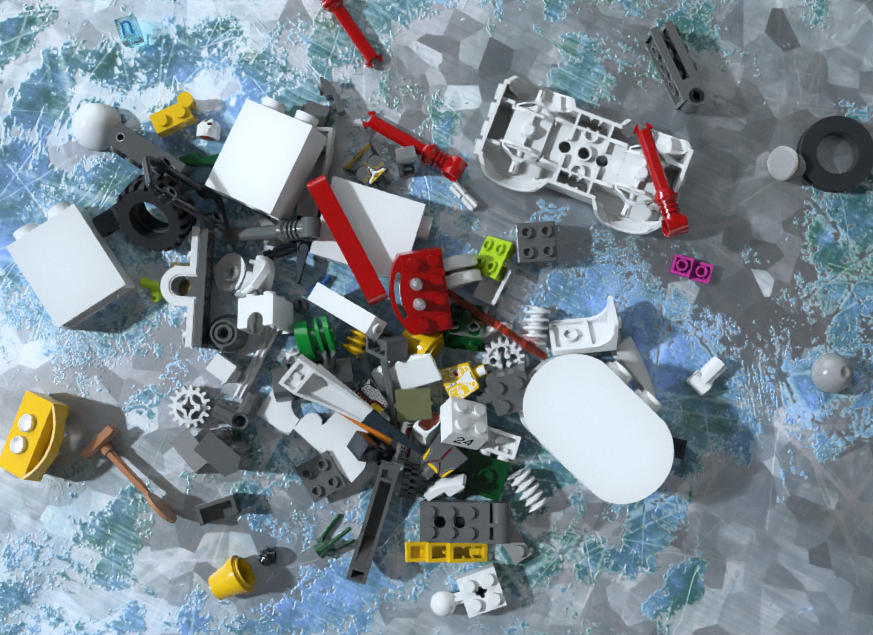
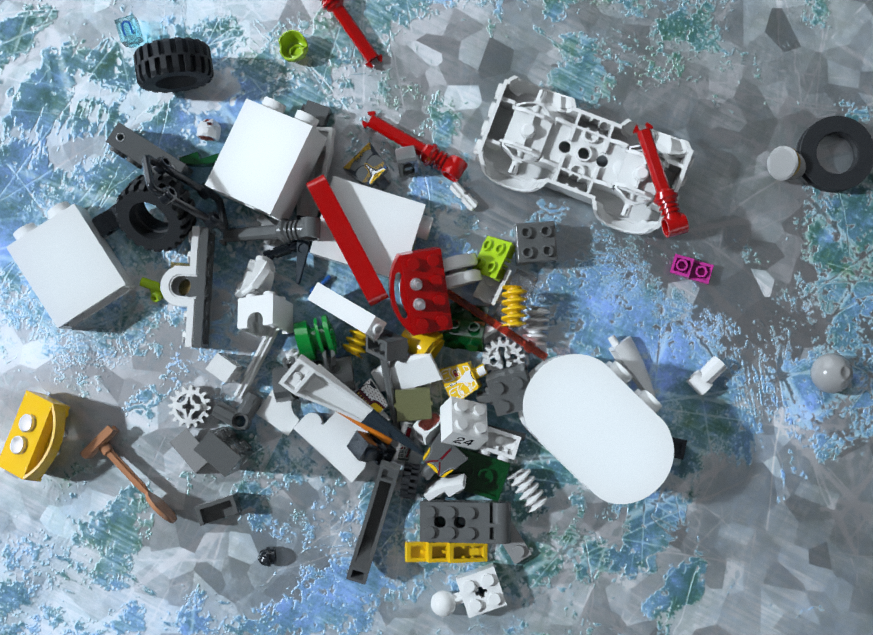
(94, 124): white cylinder -> none
(173, 65): none -> black tyre
(175, 116): yellow hinge -> none
(230, 272): white dish -> none
(232, 578): yellow piece -> none
(234, 341): dark grey piece -> none
(293, 46): none -> lime hair
(305, 305): dark grey hinge -> none
(320, 476): dark grey hinge -> none
(325, 546): dark green plant -> none
(329, 92): dark grey slope -> none
(514, 306): none -> yellow piece
(586, 334): white bracket -> none
(675, 67): dark grey hinge -> none

